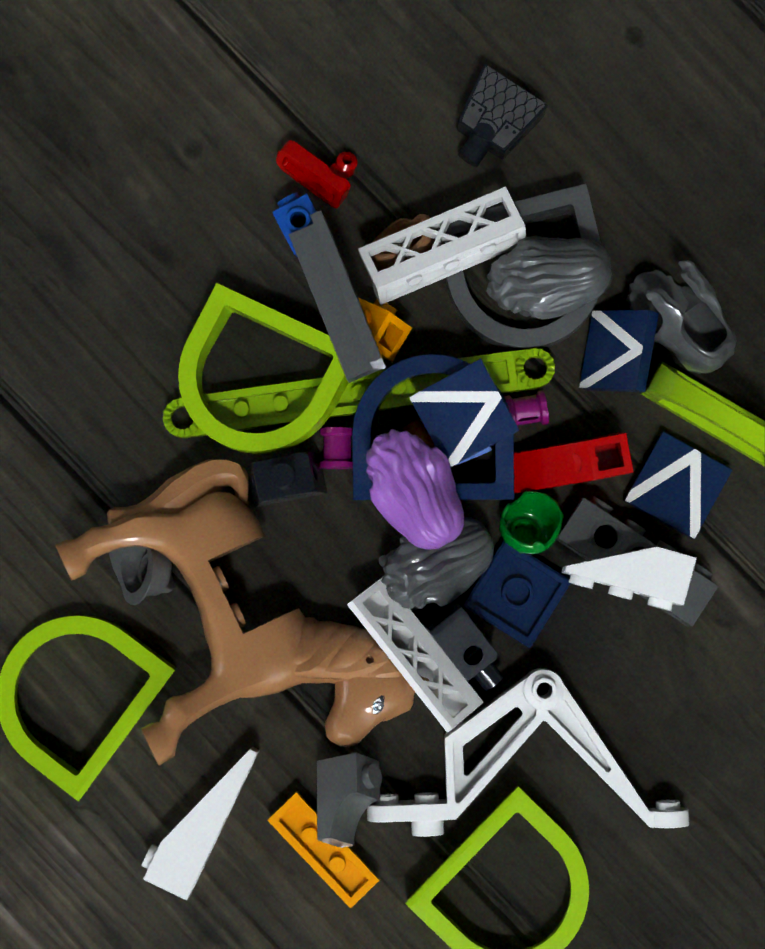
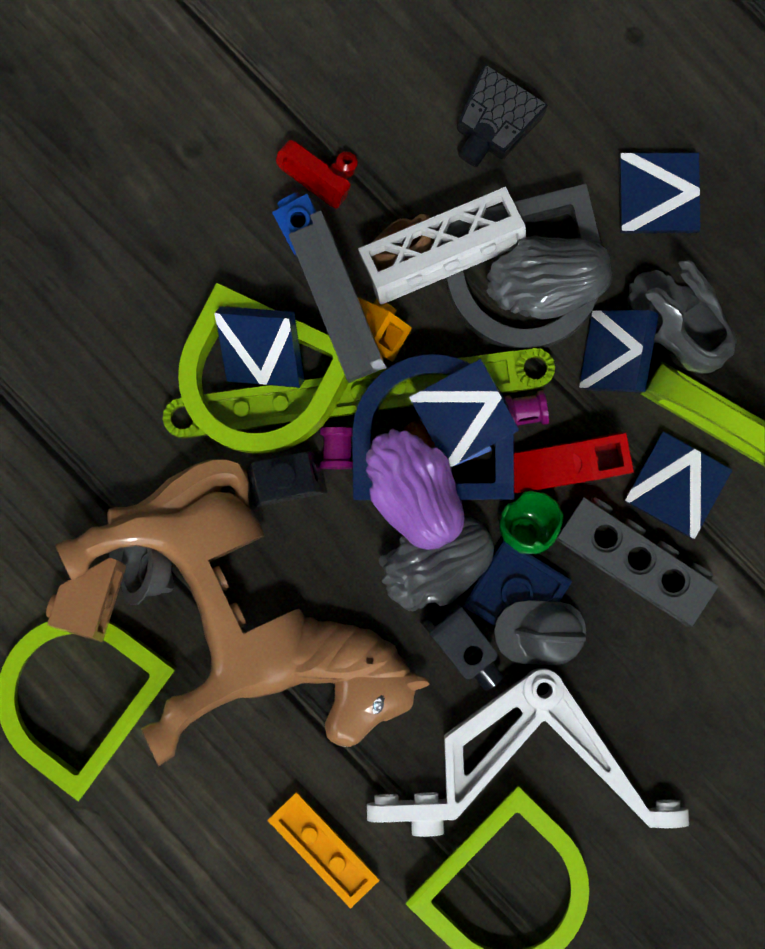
(87, 602): none -> medium nougat slope
(187, 847): white slope -> none
(260, 346): none -> dark blue tile
(344, 792): dark grey arch -> none
(416, 654): white fence -> none
(540, 632): none -> dark grey piece
(647, 572): white slope -> none
(659, 193): none -> dark blue tile

